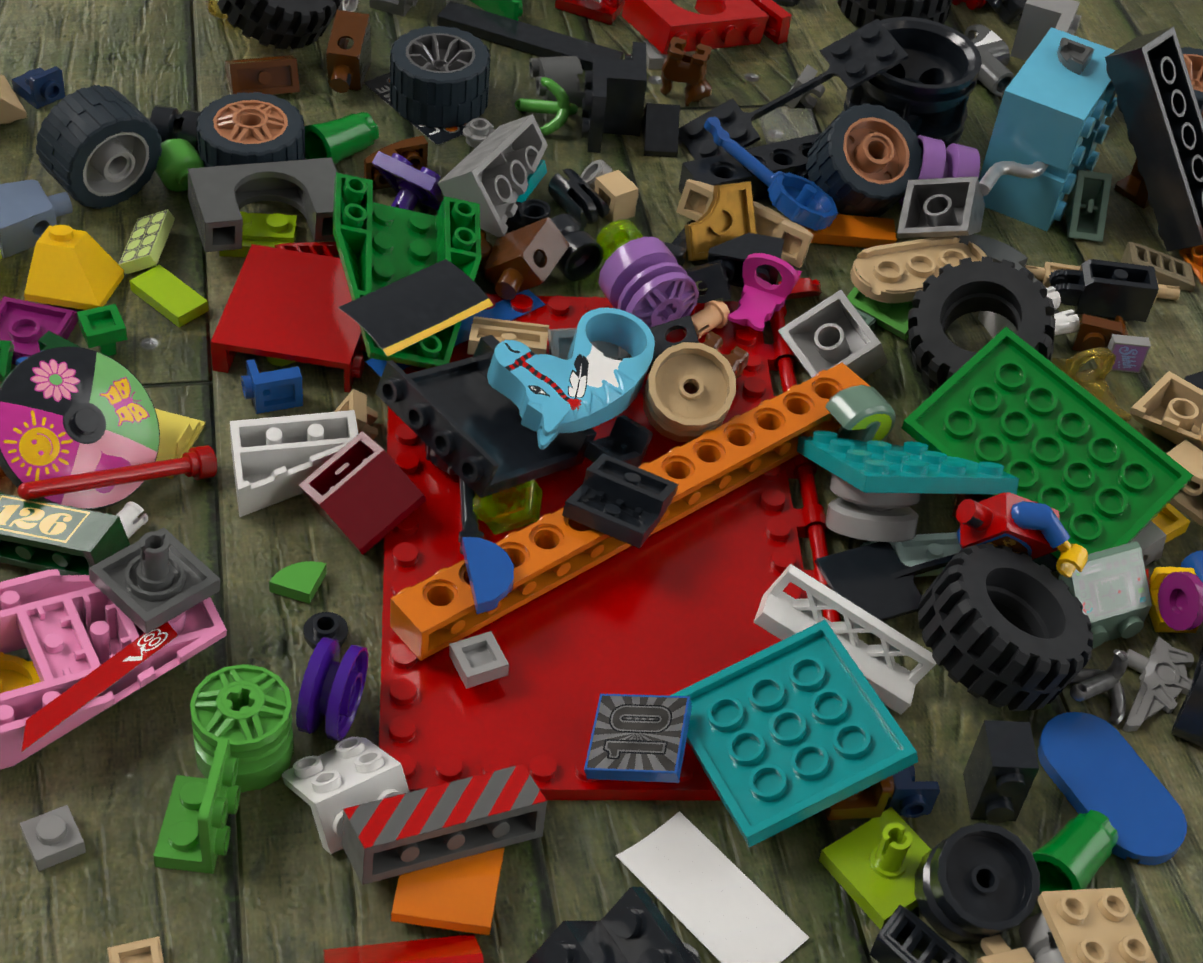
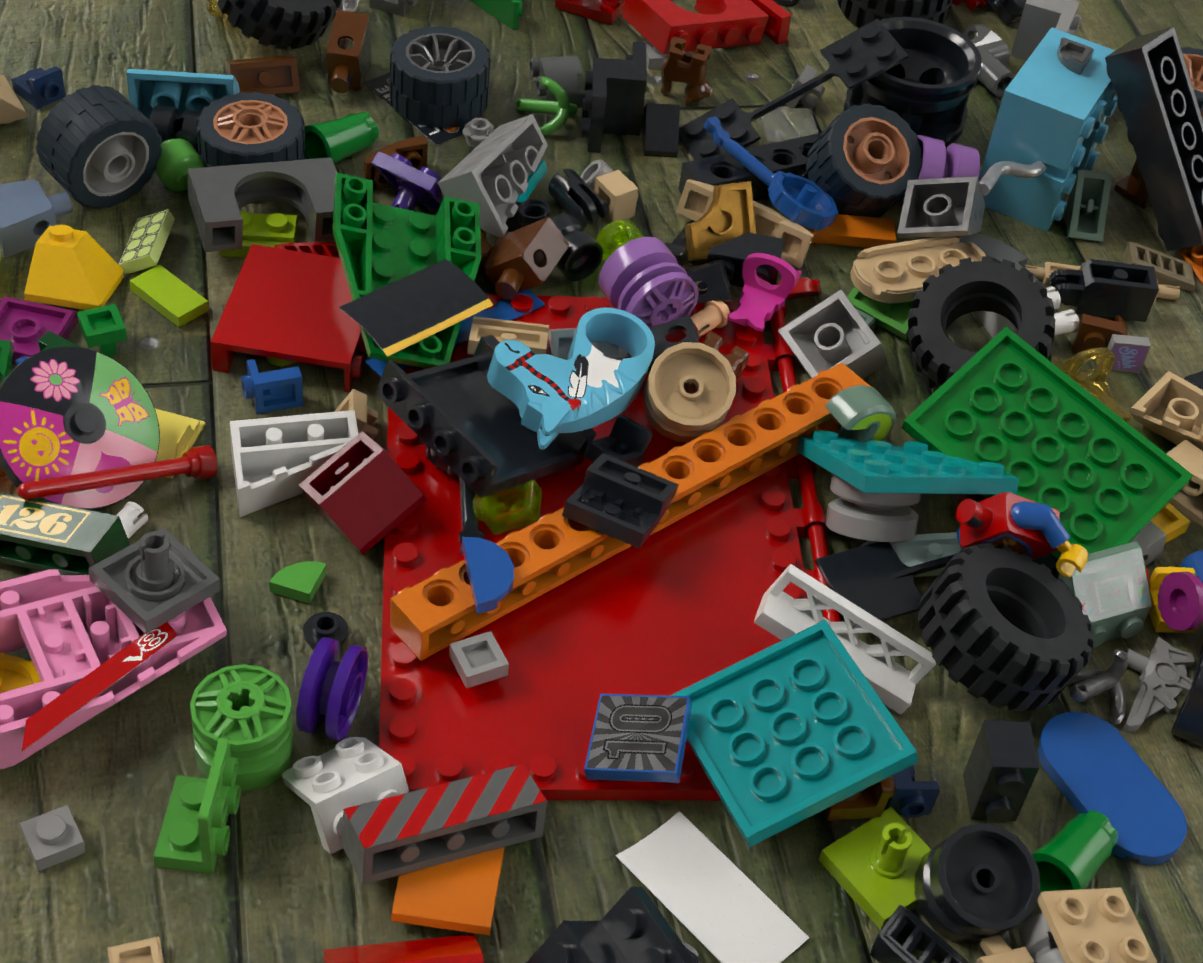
(177, 89): none -> medium azure slope
(522, 35): black tile -> none

